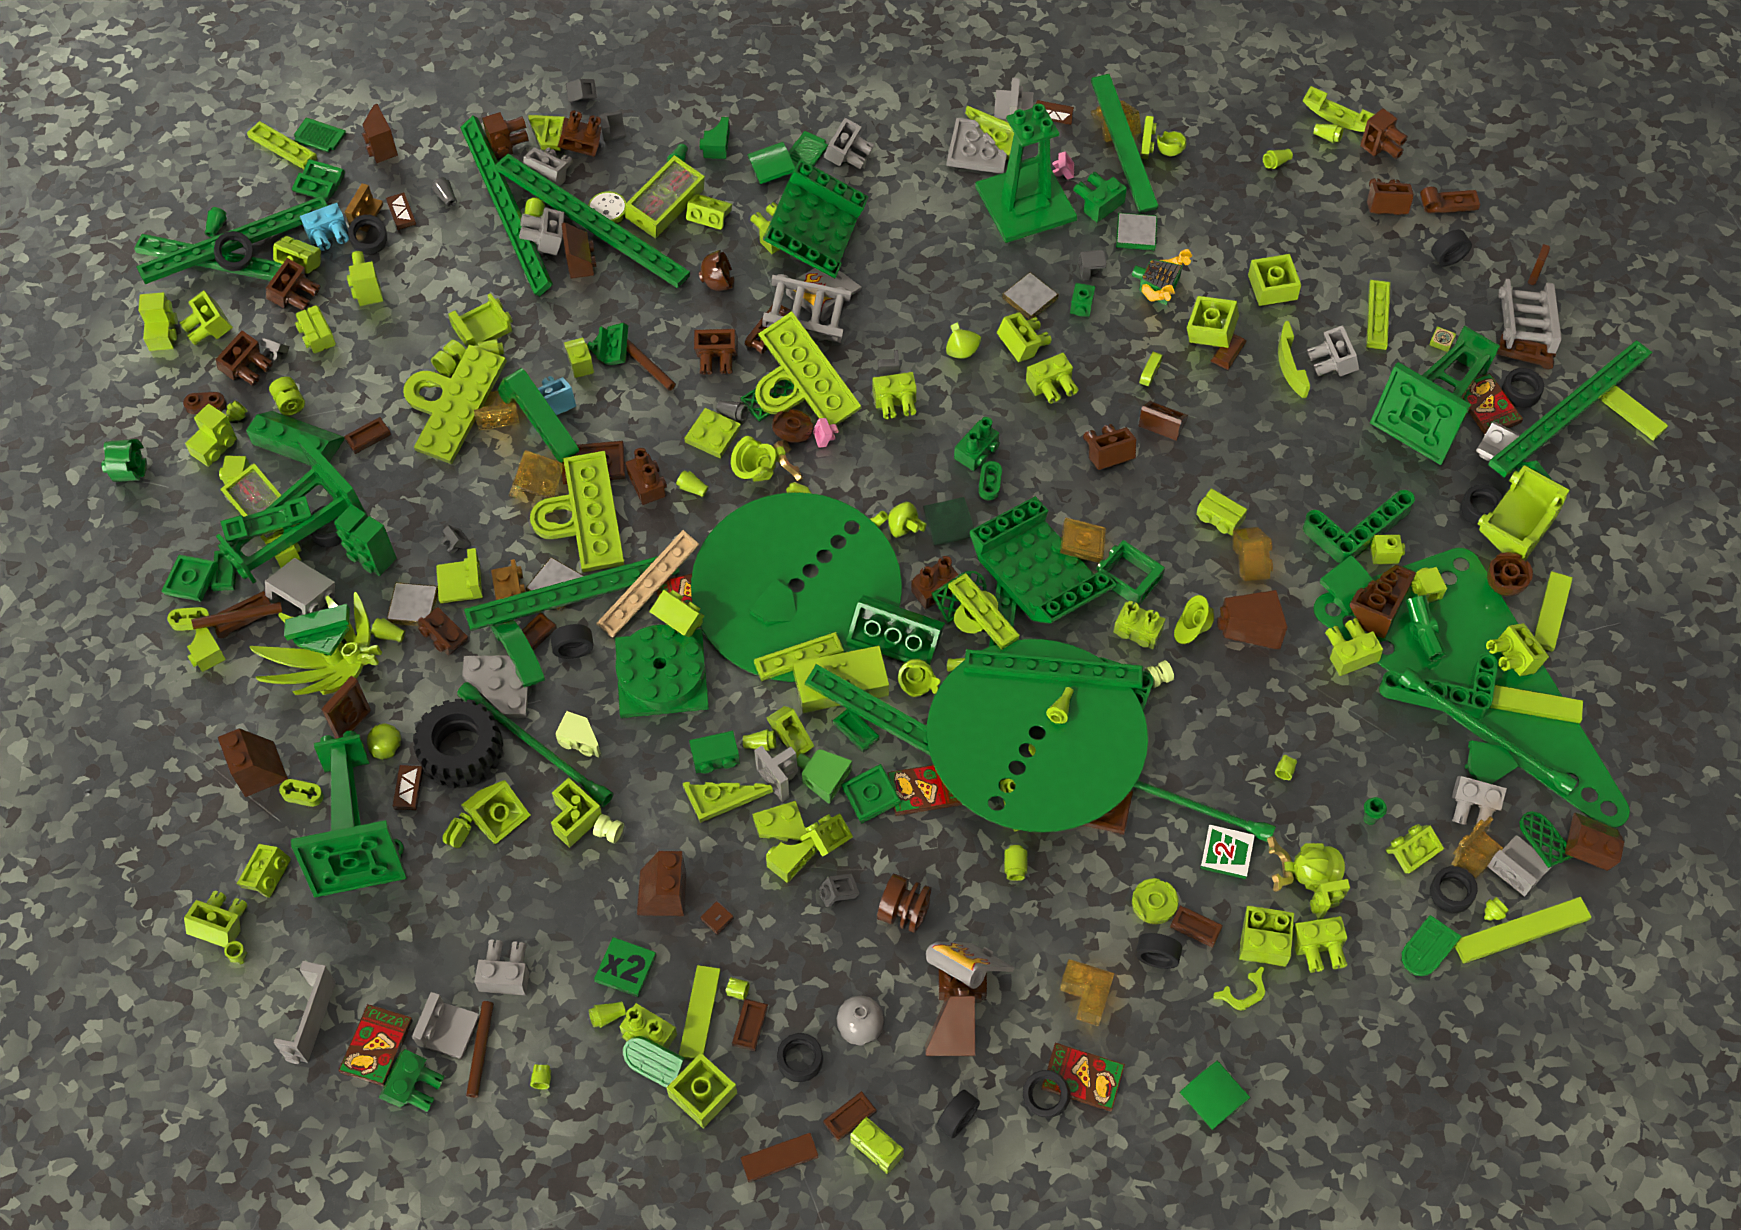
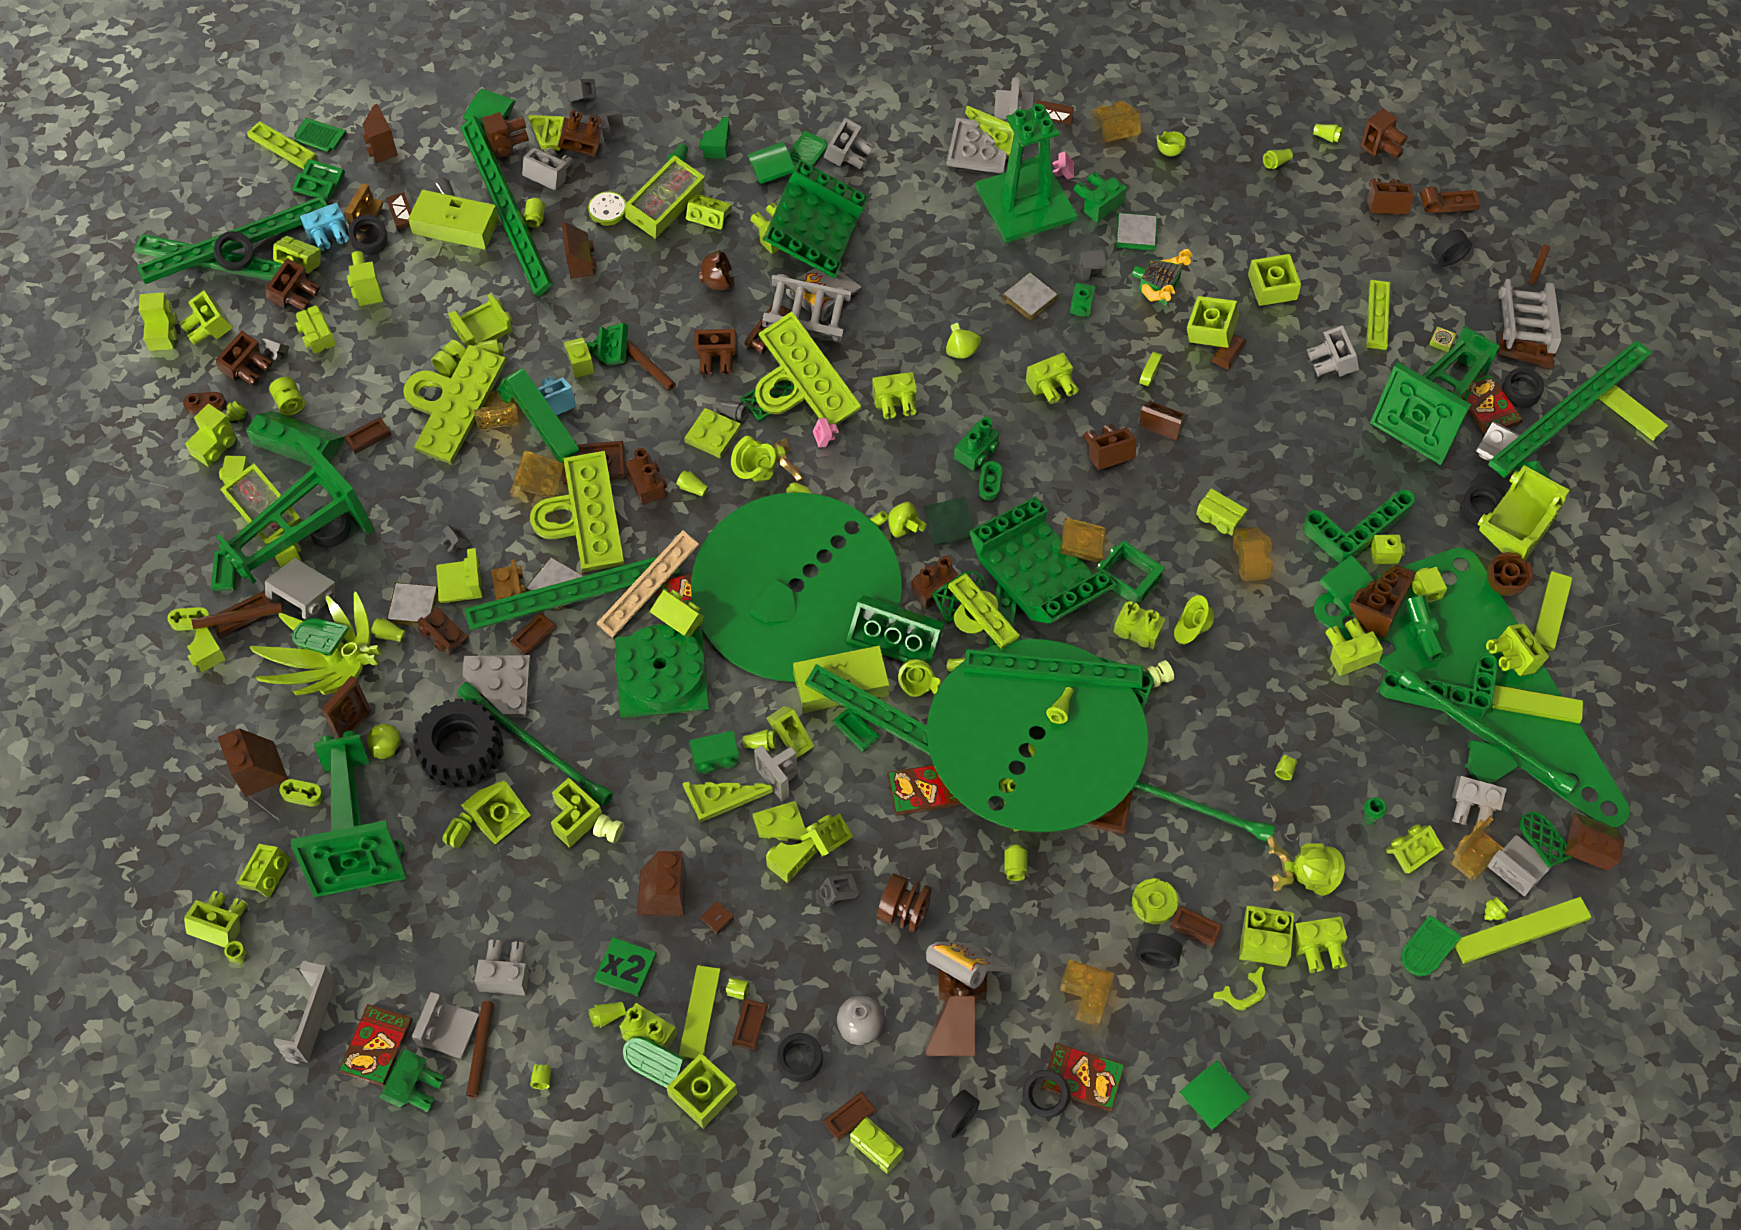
(124, 460): green brick -> none
(190, 578): green tile -> none
(215, 219): green cone -> none
(266, 521): green slope -> none
(317, 622): tile -> none
(365, 541): green piece -> none
(407, 787): reddish brown tile -> none
(453, 219): none -> lime brick
(489, 103): none -> green slope
(520, 652): green slope -> none
(548, 231): light grey brick -> none
(571, 641): black tyre -> none
(577, 734): yellowish green slope -> none
(593, 221): green plate -> none
(779, 1157): reddish brown tile -> none
(782, 661): lime tile -> none
(792, 425): reddish brown tile -> none
(824, 773): bright green torso -> none
(871, 793): green tile -> none
(1020, 336): lime brick -> none
(1124, 143): green tile -> none
(1147, 145): lime wing -> none
(1227, 852): tile -> none
(1254, 619): reddish brown slope -> none
(1297, 379): lime slope -> none
(1328, 896): lime bracket -> none
(1335, 113): lime slope -> none
(1465, 878): black tyre -> none

